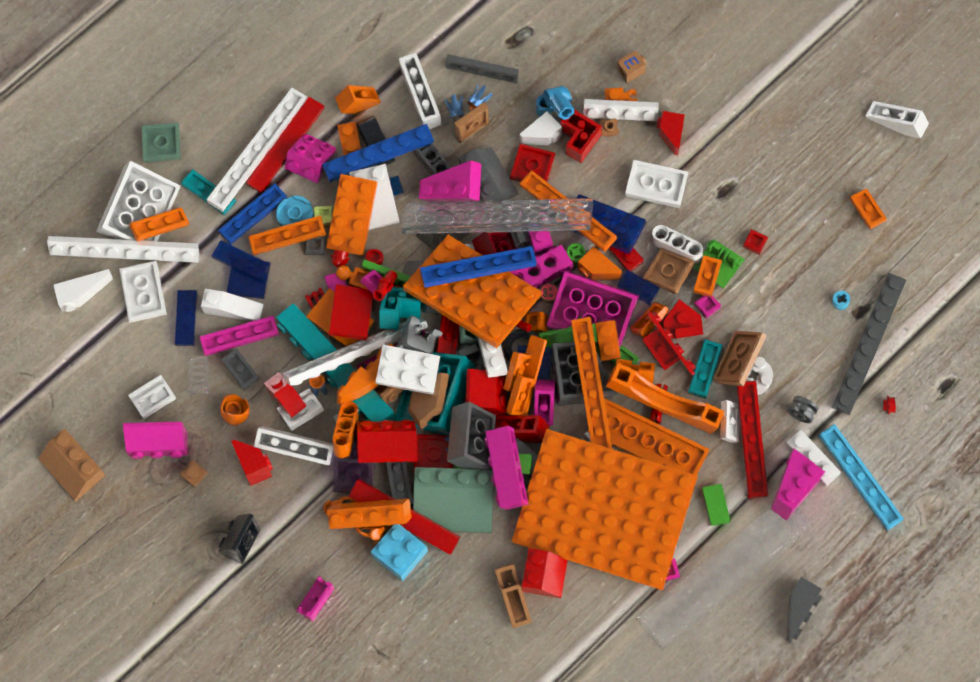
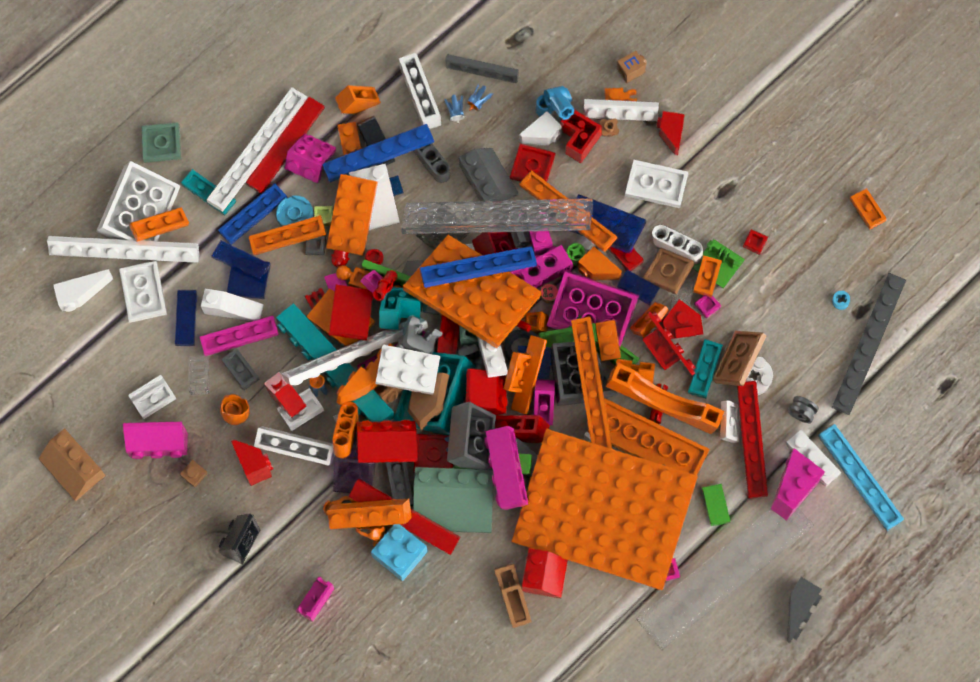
(453, 184): dark pink wedge -> none
(471, 122): medium nougat tile -> none
(520, 395): orange plate -> none
(889, 405): red plate -> none
(898, 118): white slope -> none

